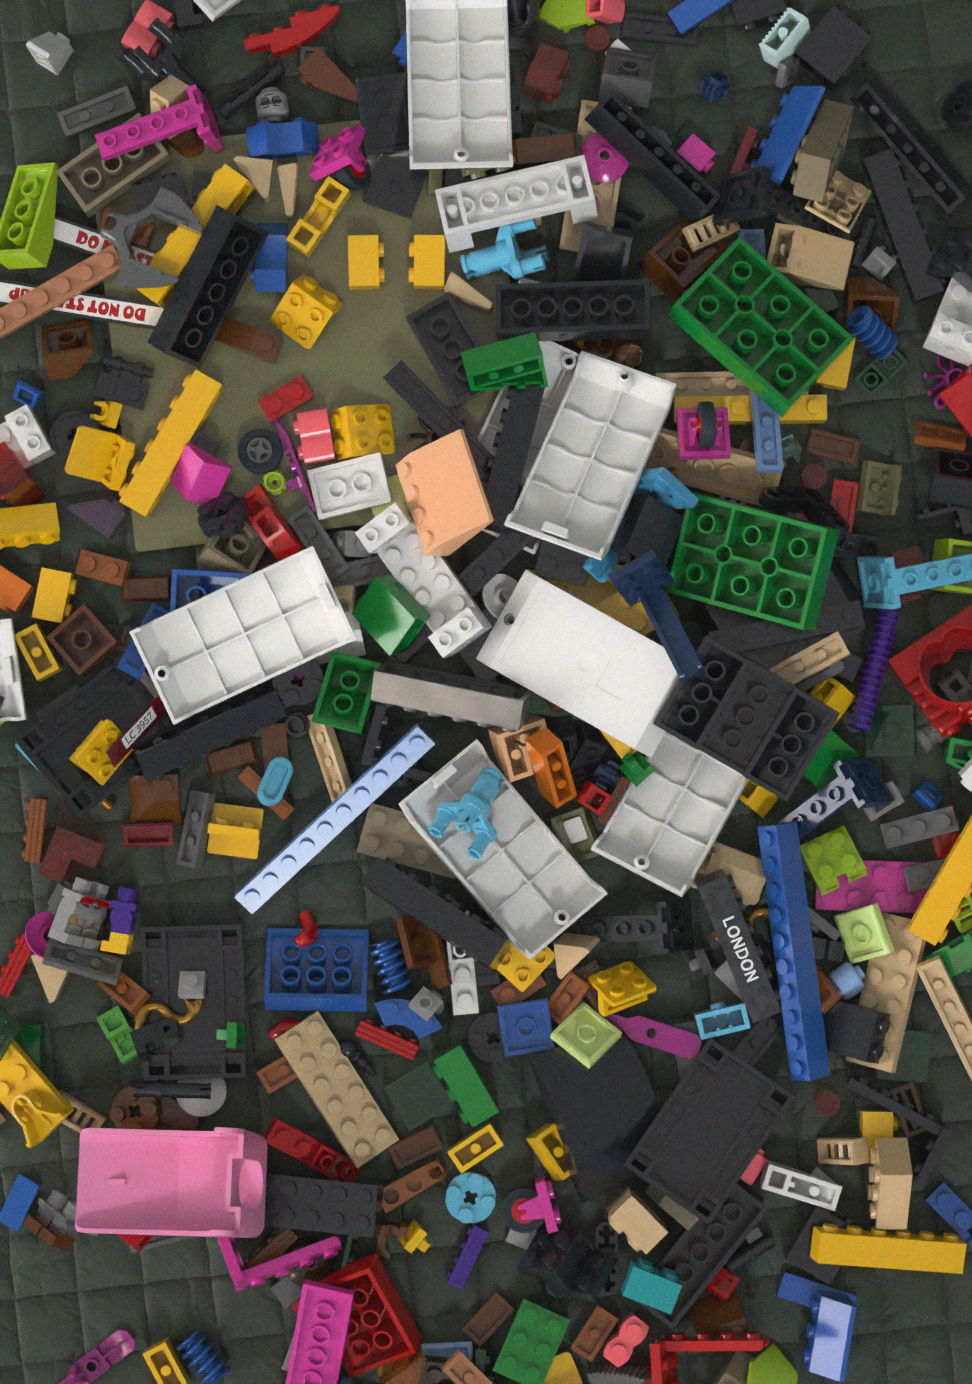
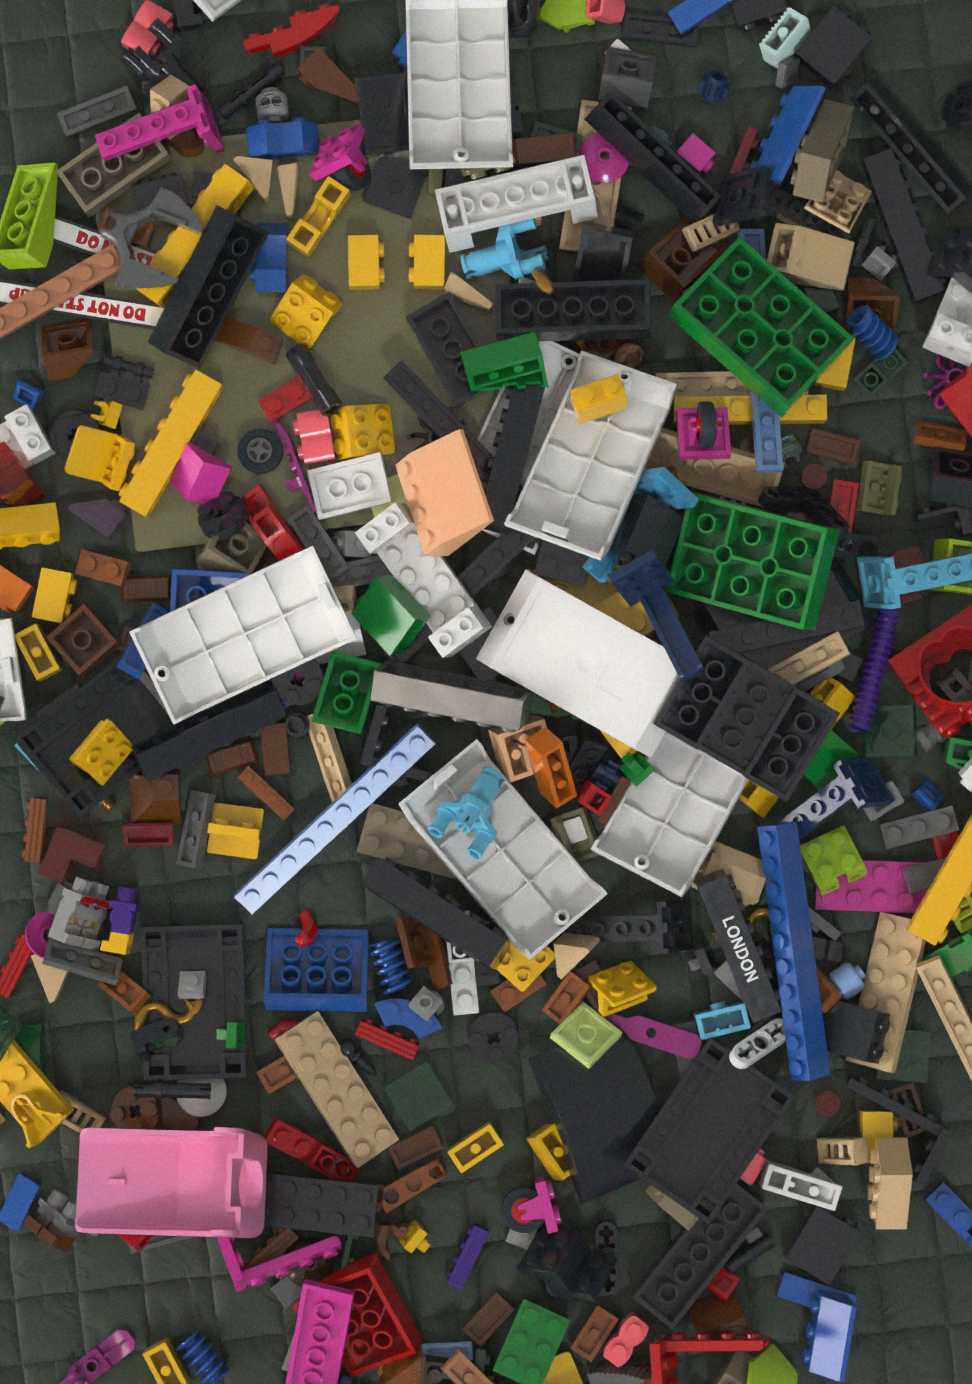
(50, 51): white slope -> none
(117, 1031): bright green slope -> none
(136, 731): sticker -> none
(270, 477): lime plate -> none
(275, 781): medium azure tile -> none
(323, 395): none -> black axle
(465, 1085): green brick -> none
(474, 1183): medium azure plate -> none
(497, 593): white dish -> none
(525, 1027): blue tile -> none
(543, 281): none -> pearl gold animal
(545, 73): clear red brick -> none
(597, 38): clear red plate -> none
(598, 399): none -> yellow brick
(637, 1220): tan brick -> none
(651, 1286): teal brick -> none
(755, 1052): none -> white beam
(864, 933): yellowish green tile -> none
(888, 1249): yellow brick -> none

